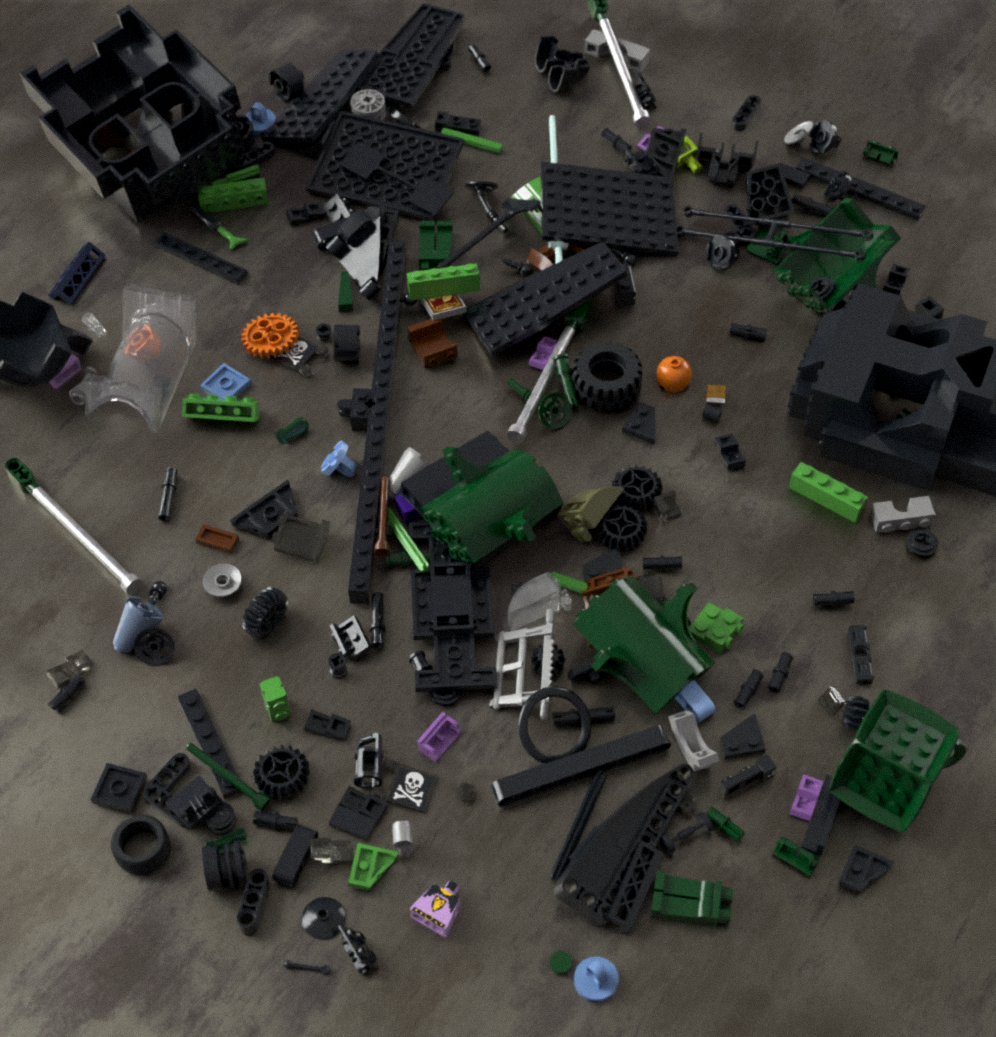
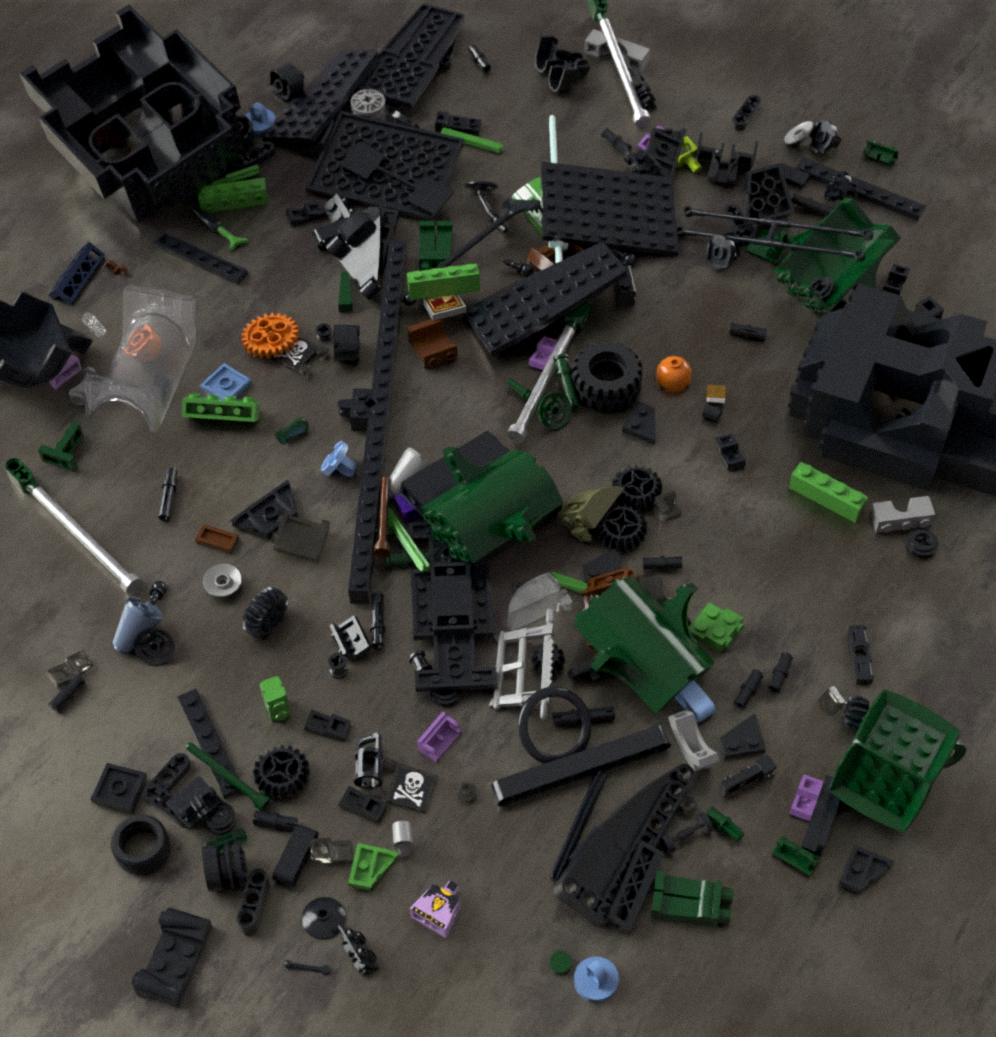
(61, 455): none -> dark green bracket
(112, 265): none -> reddish brown piece
(173, 957): none -> black piece
(352, 822): black tile -> none
(833, 598): black pin -> none

